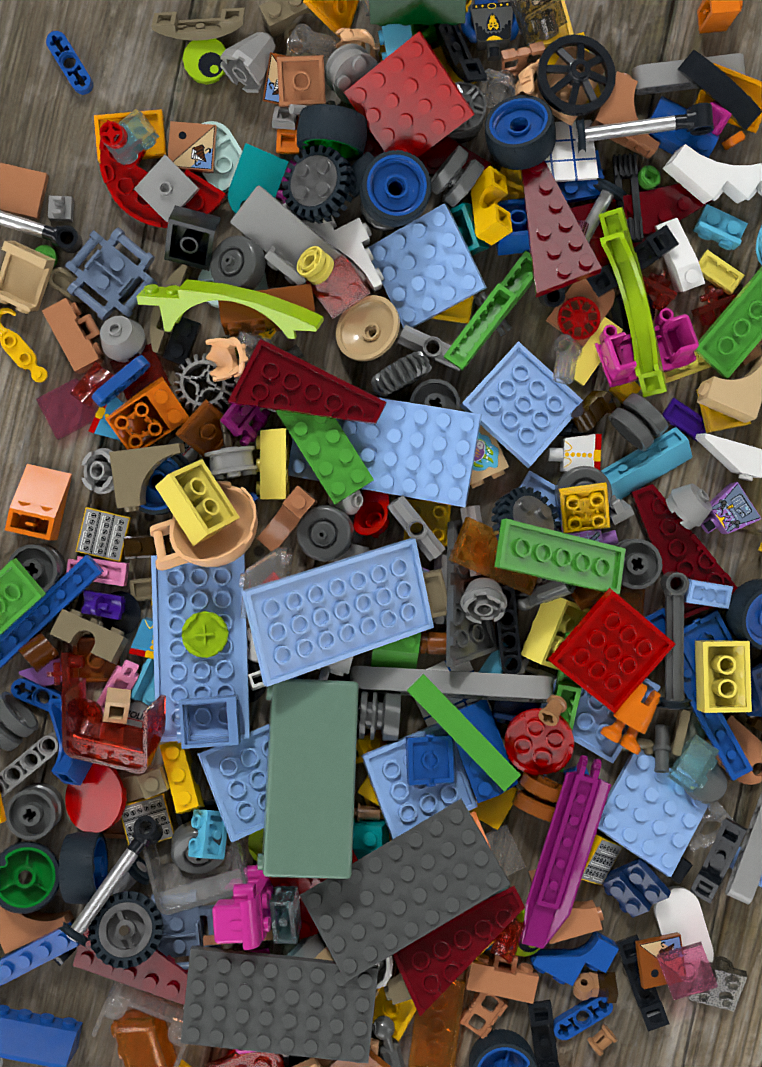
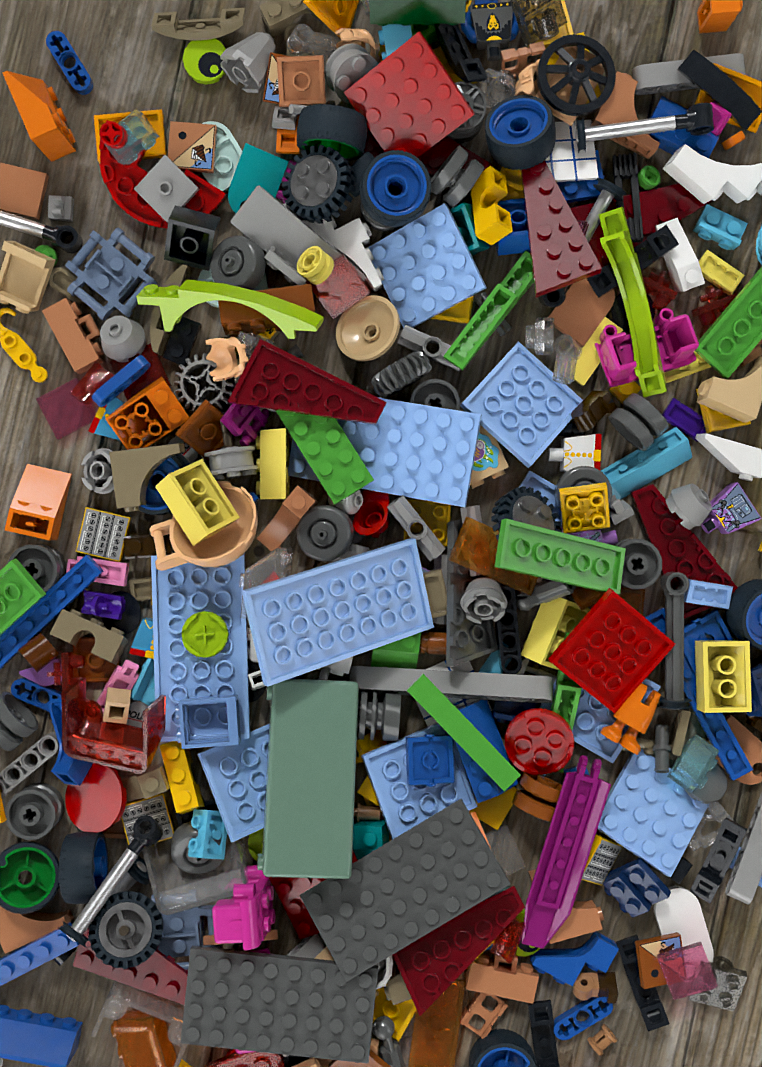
(41, 115): none -> orange slope
(285, 914): clear light blue brick -> none
(541, 336): none -> clear piece
(552, 711): medium nougat bush -> none
(579, 317): red wheel -> none

